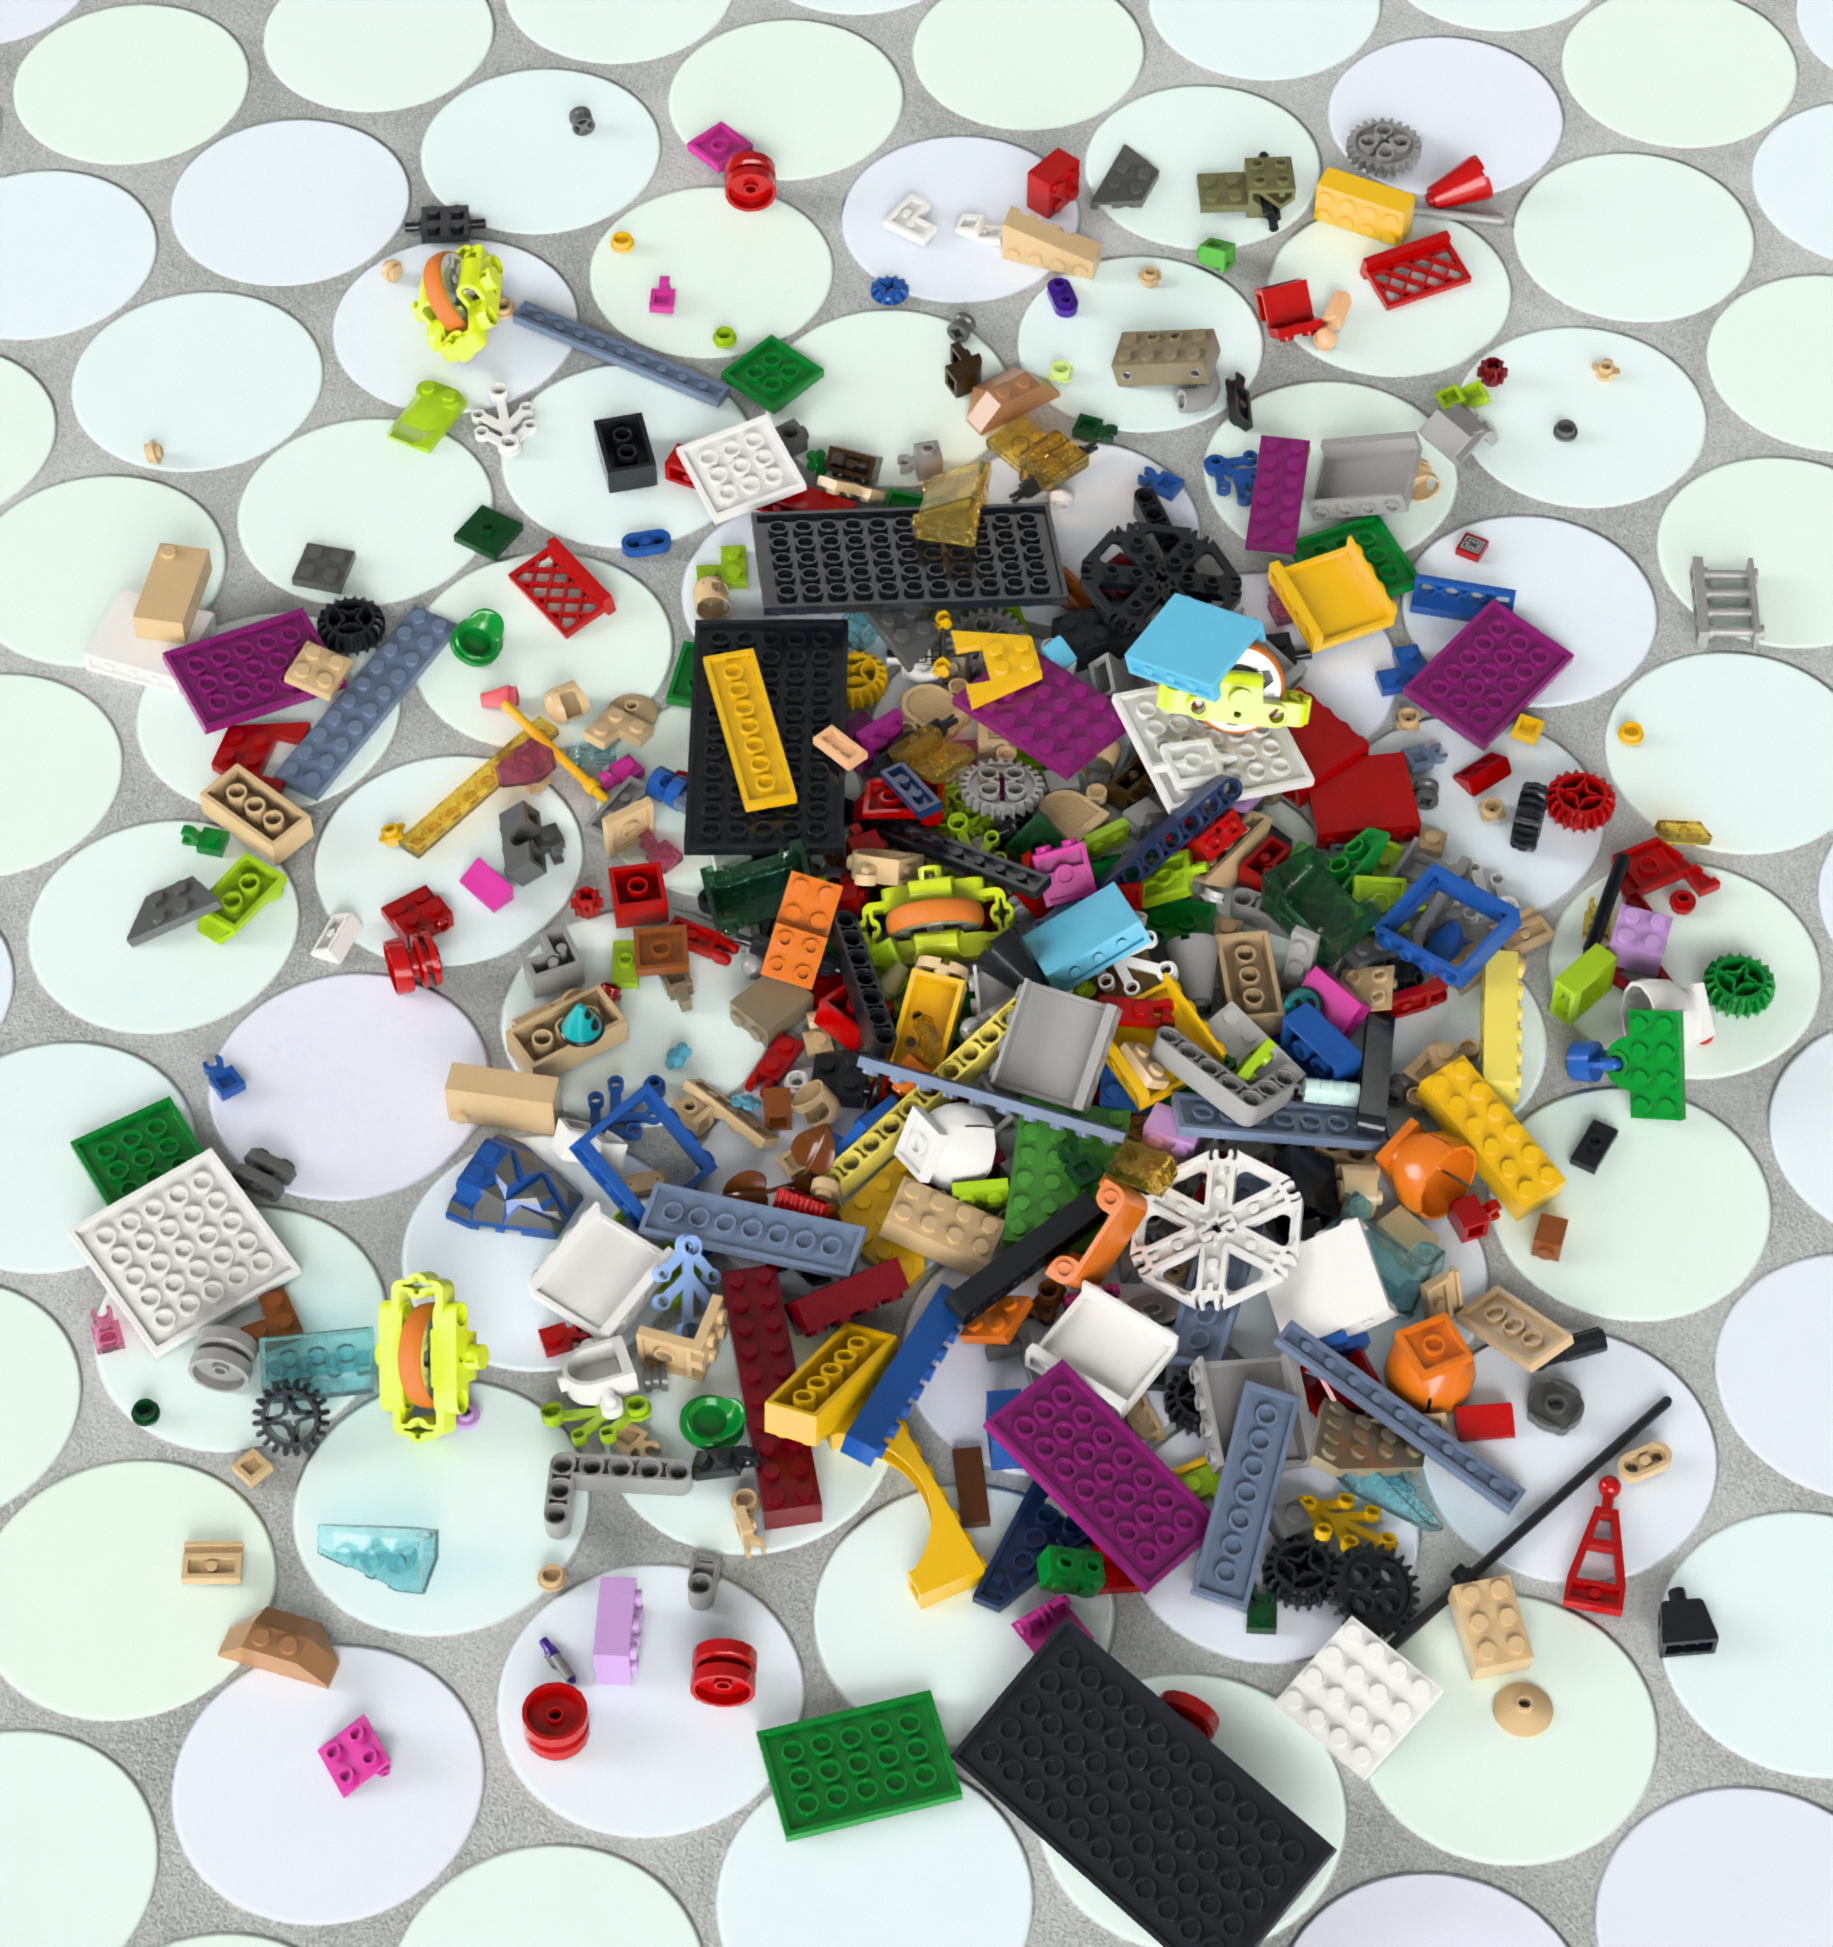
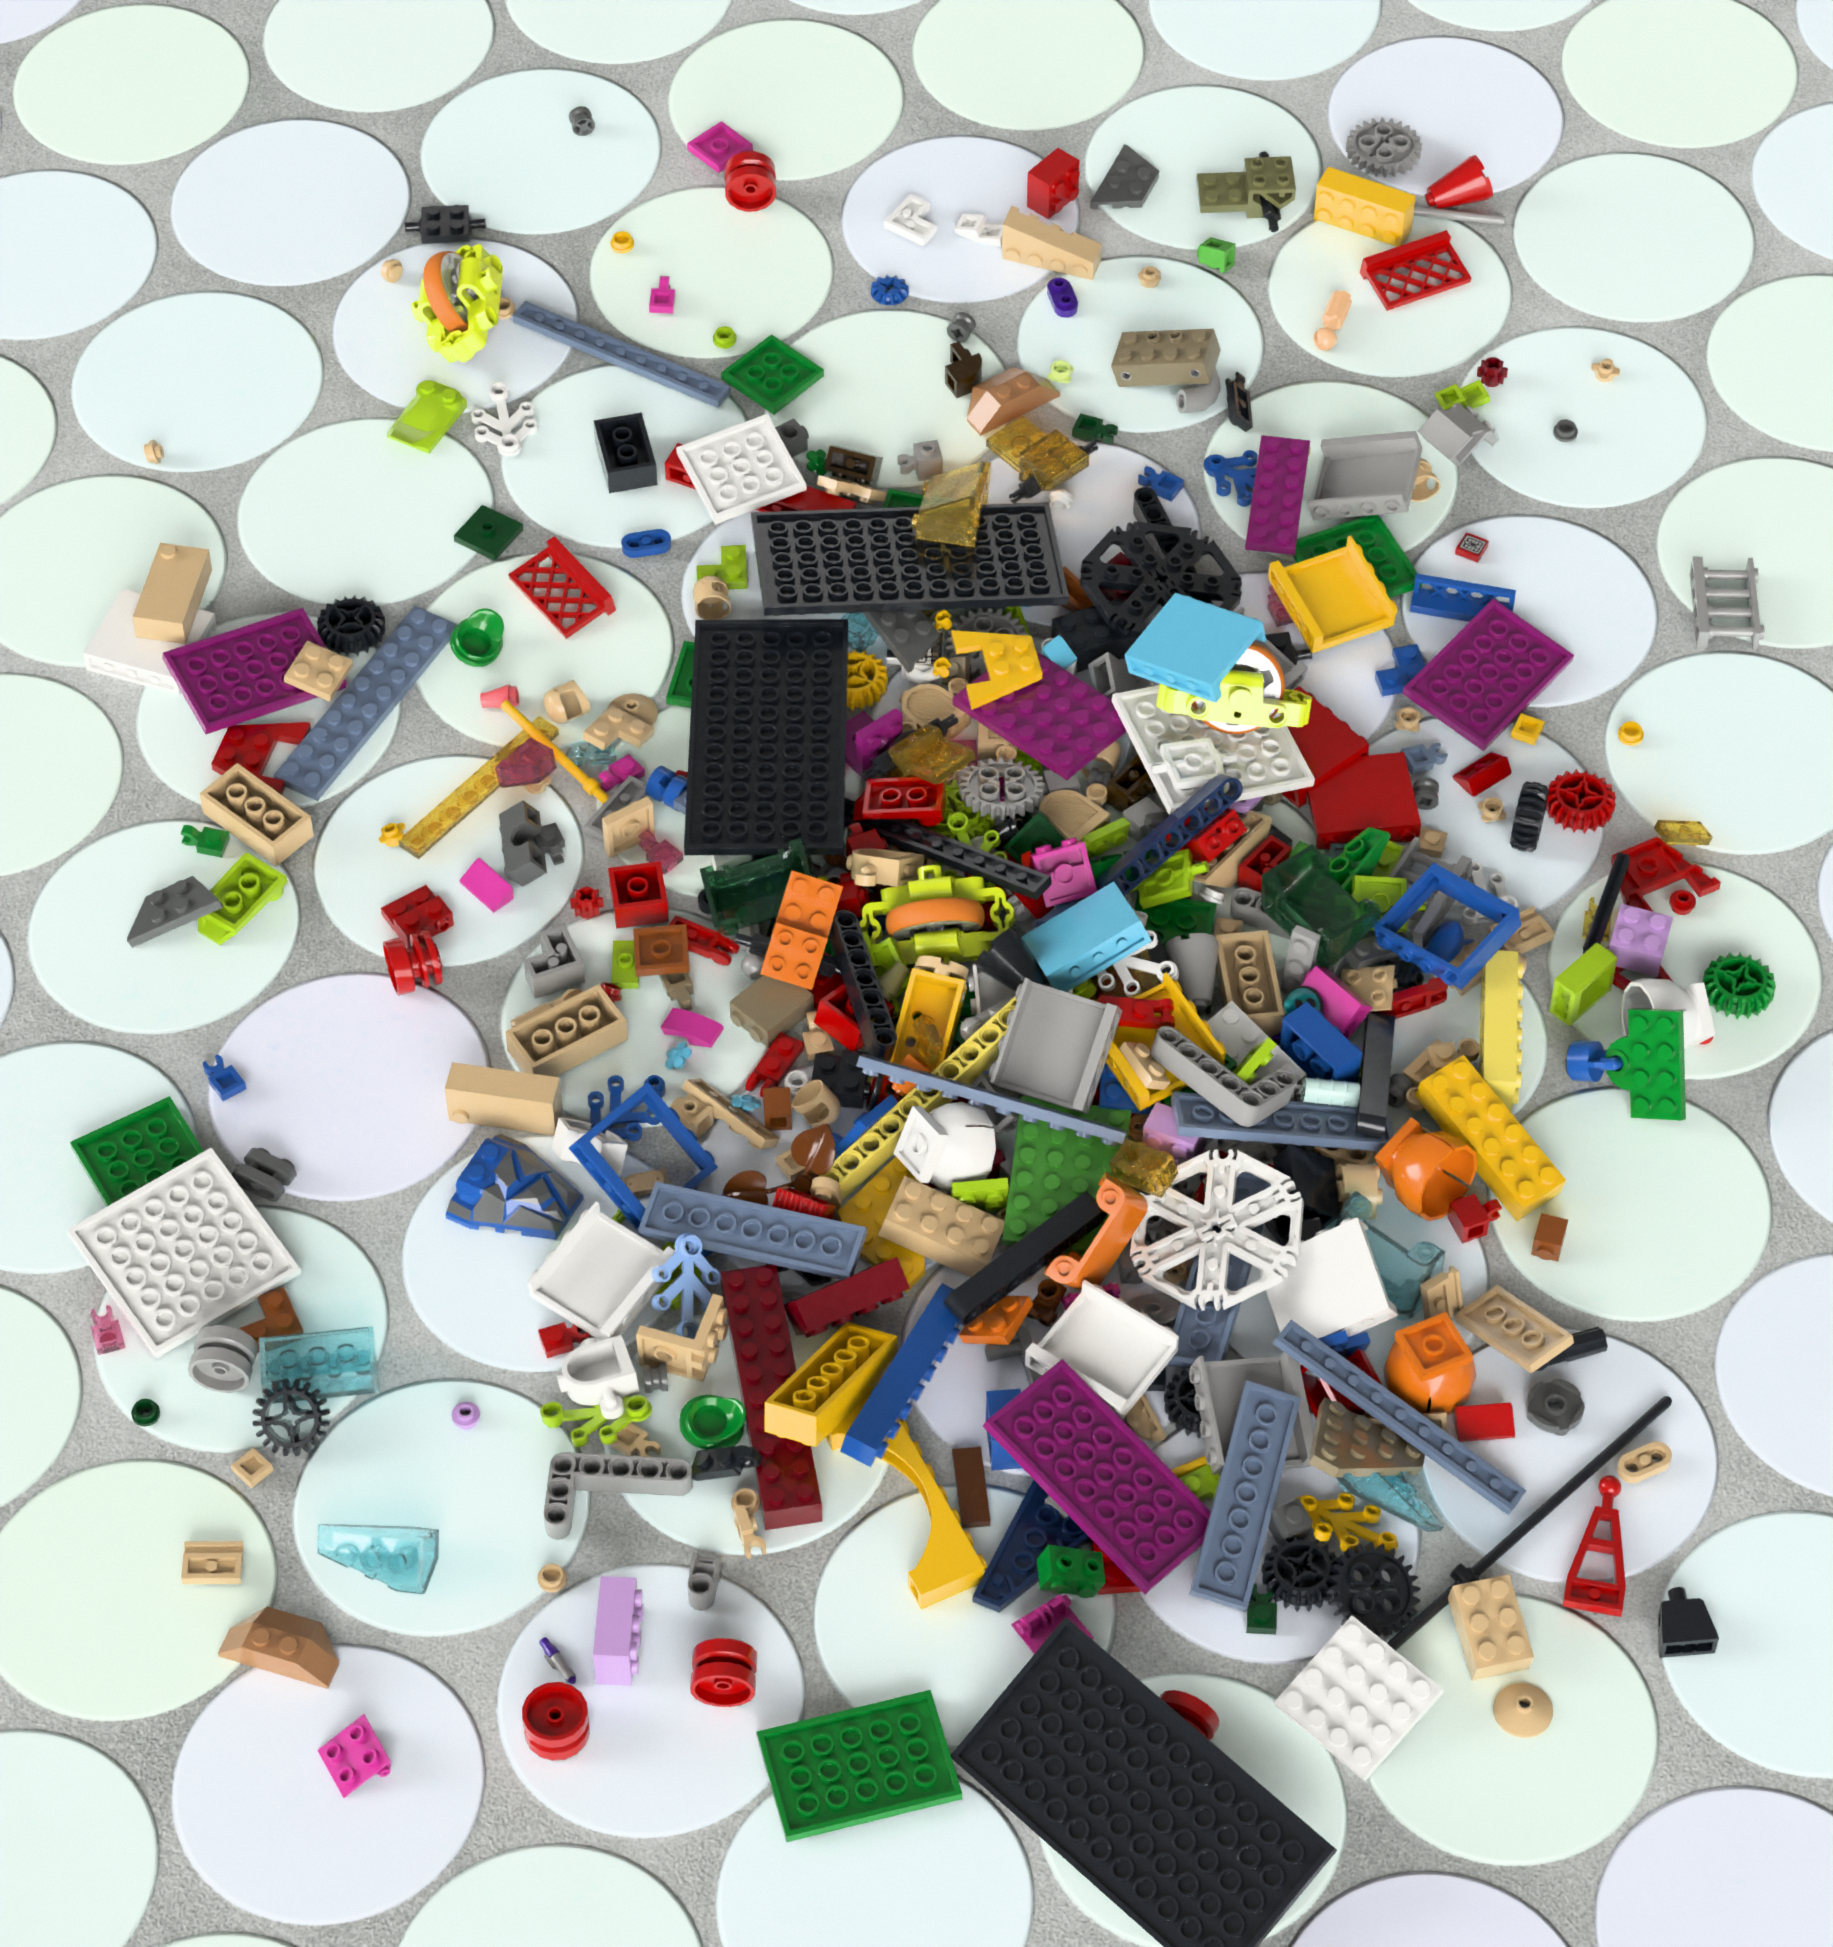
(323, 568): dark grey plate -> none
(337, 937): white slope -> none
(426, 1356): neon yellow piece -> none
(581, 1027): teal hat -> none
(695, 1027): none -> dark pink slope
(749, 730): yellow plate -> none
(840, 747): light nougat plate -> none
(911, 790): dark blue plate -> none
(1080, 1169): dark green plate -> none
(1133, 894): red tile -> none
(1287, 309): red piece -> none
(1405, 1228): tan brick -> none
(1594, 1146): black plate -> none

